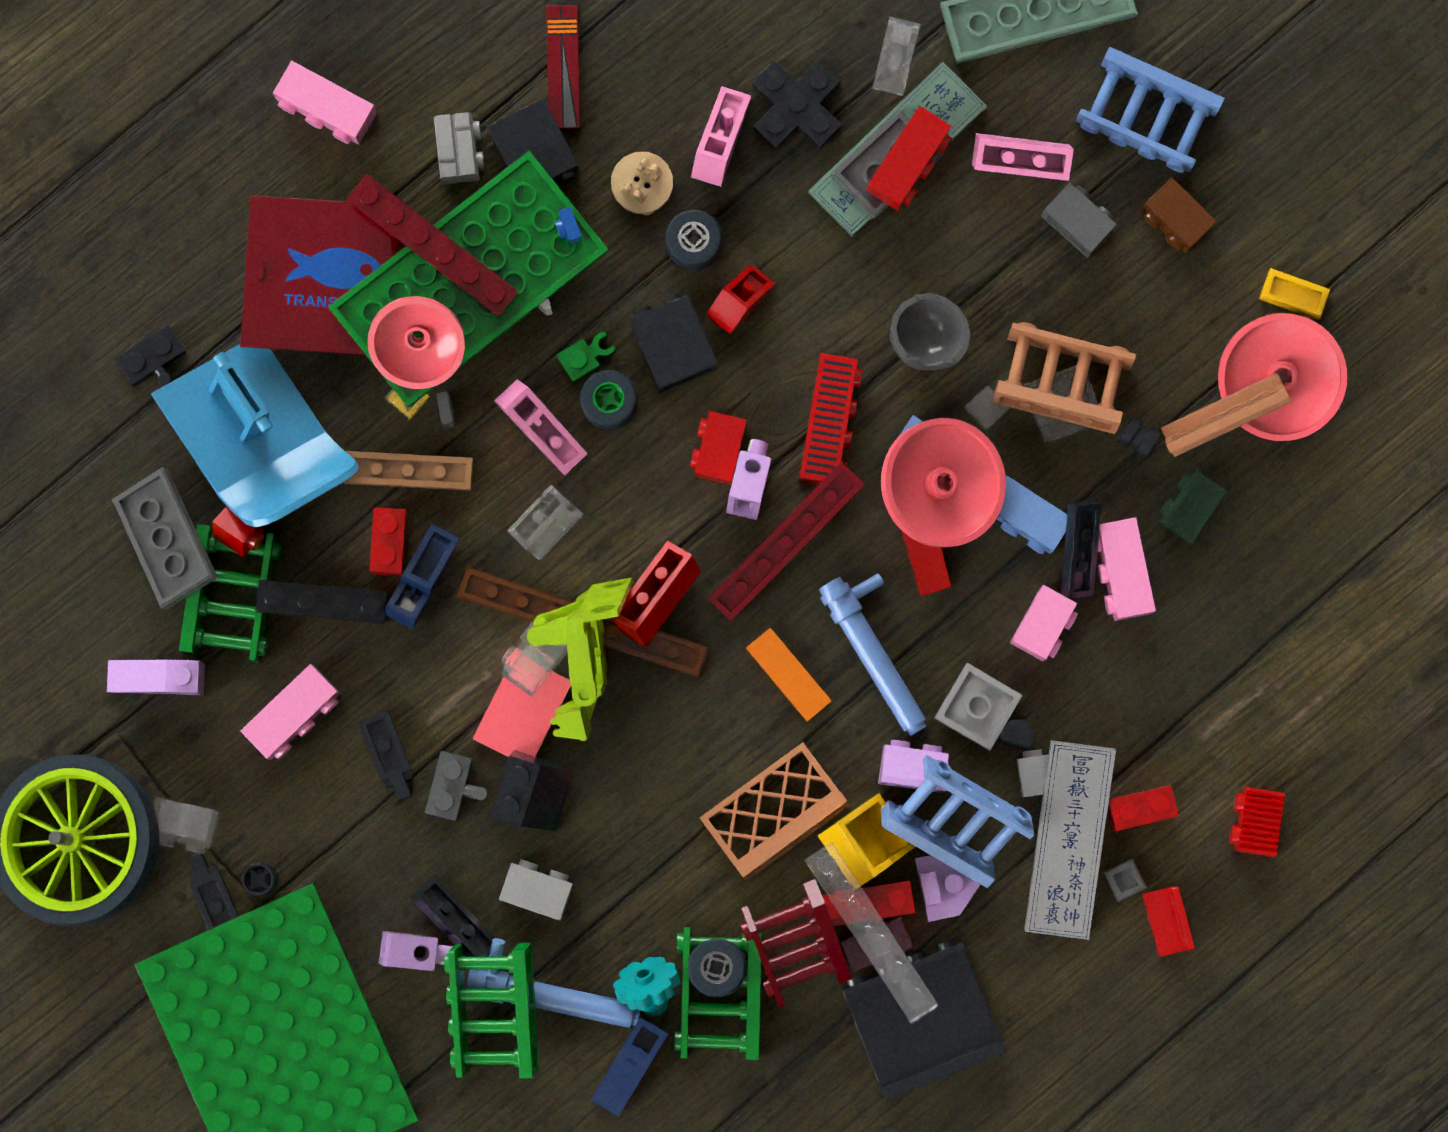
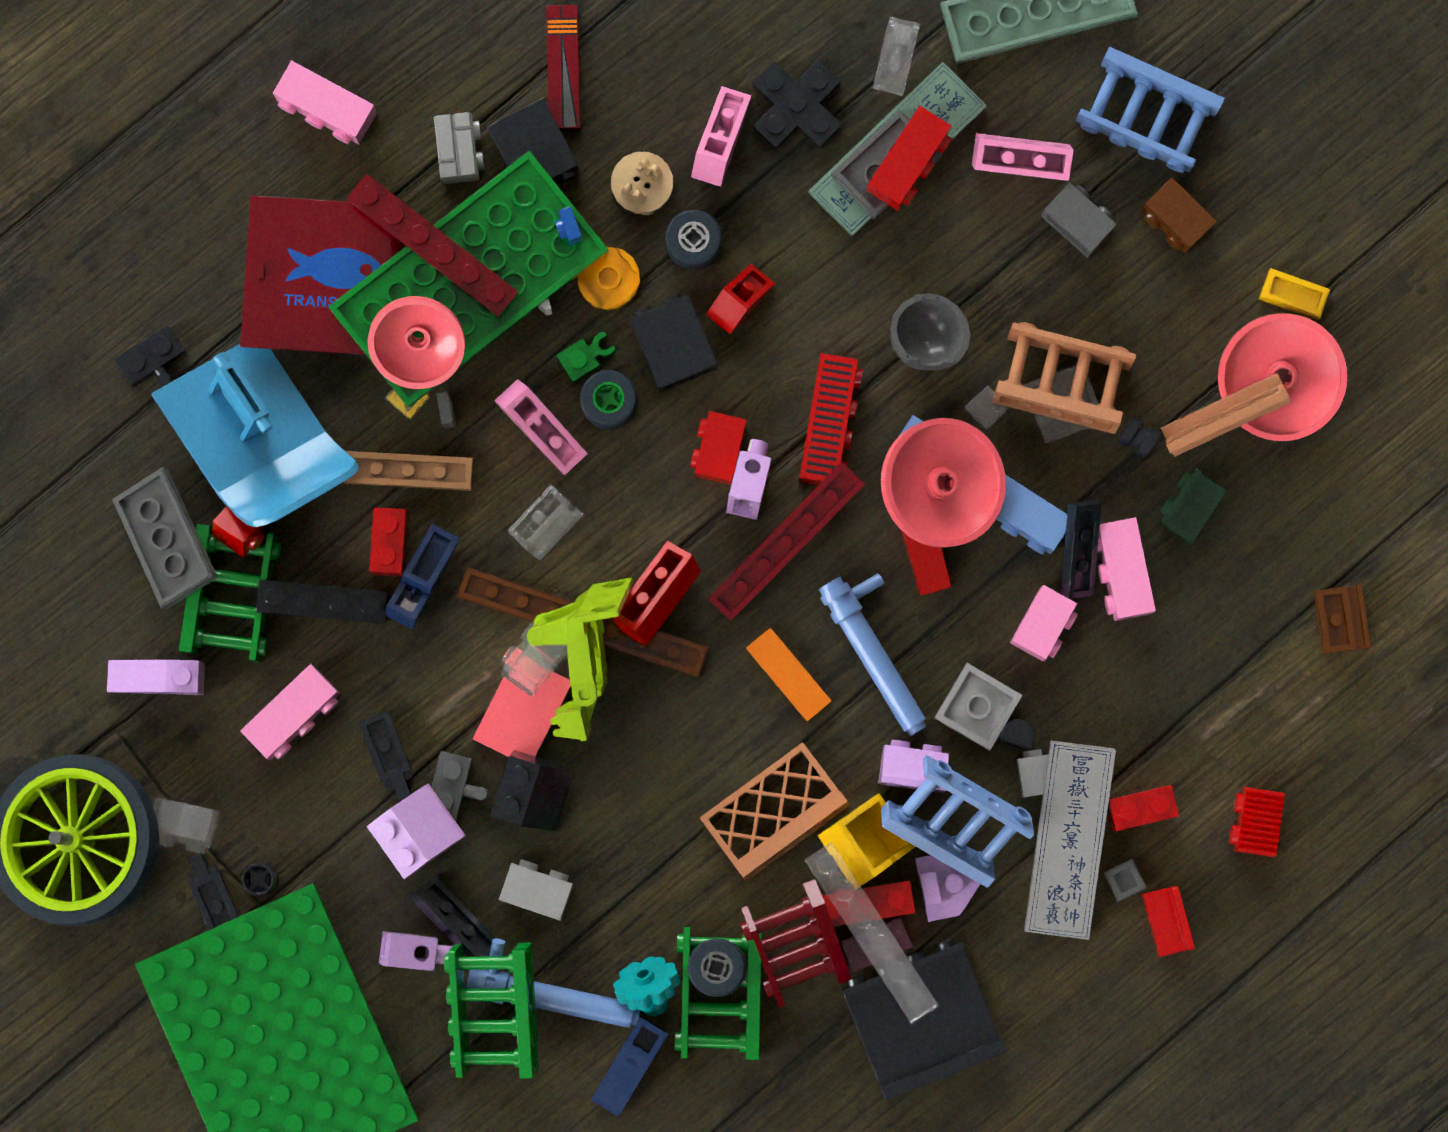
(416, 831): none -> lavender slope
(610, 280): none -> light orange tile
(1342, 619): none -> reddish brown plate

